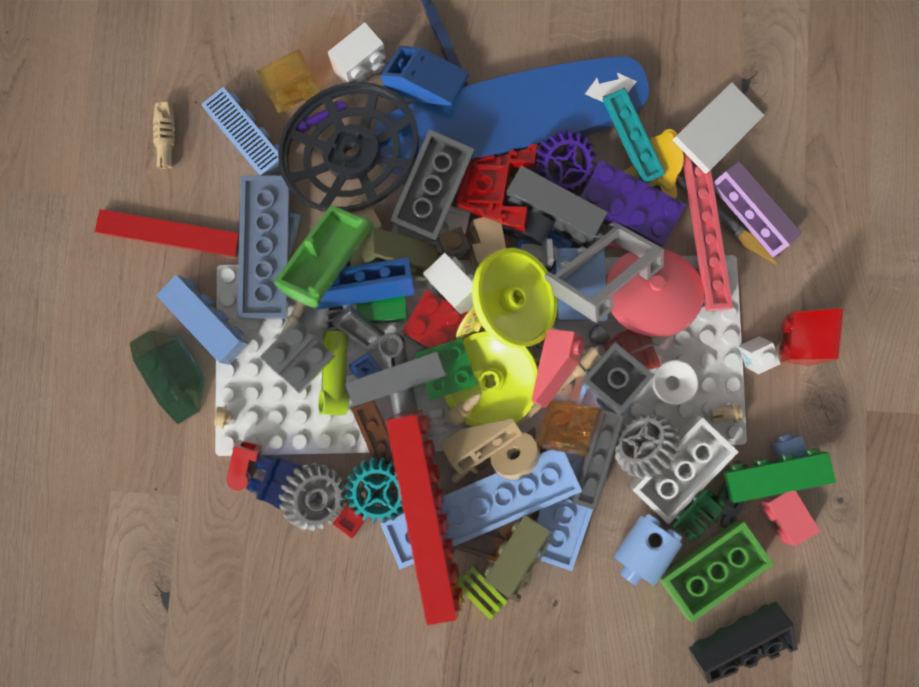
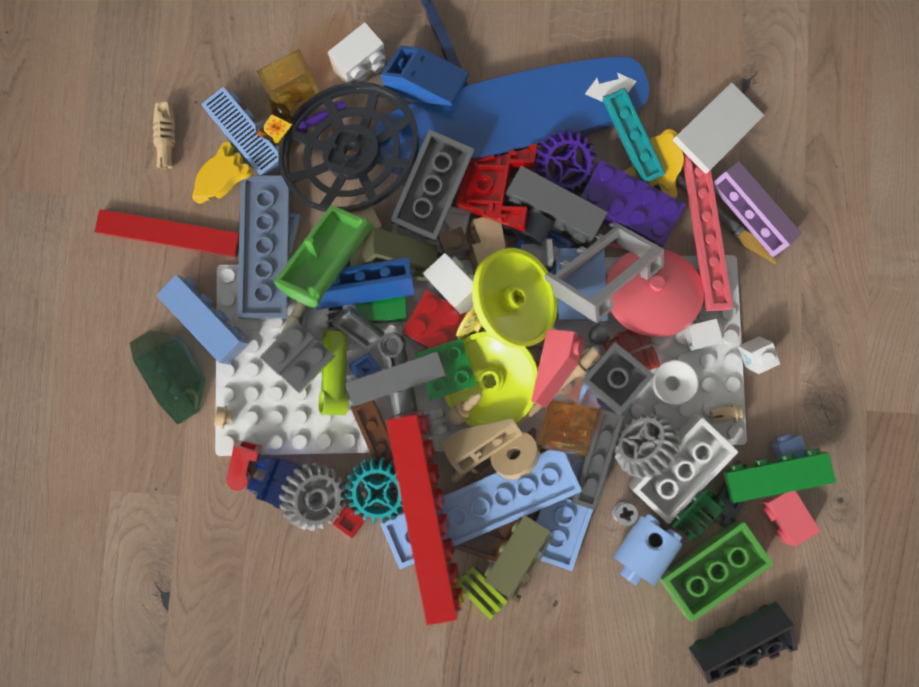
(220, 174): none -> yellow tile
(273, 121): none -> dark brown brick
(631, 517): none -> light grey bush
(703, 335): none -> white brick
(811, 336): red slope -> none

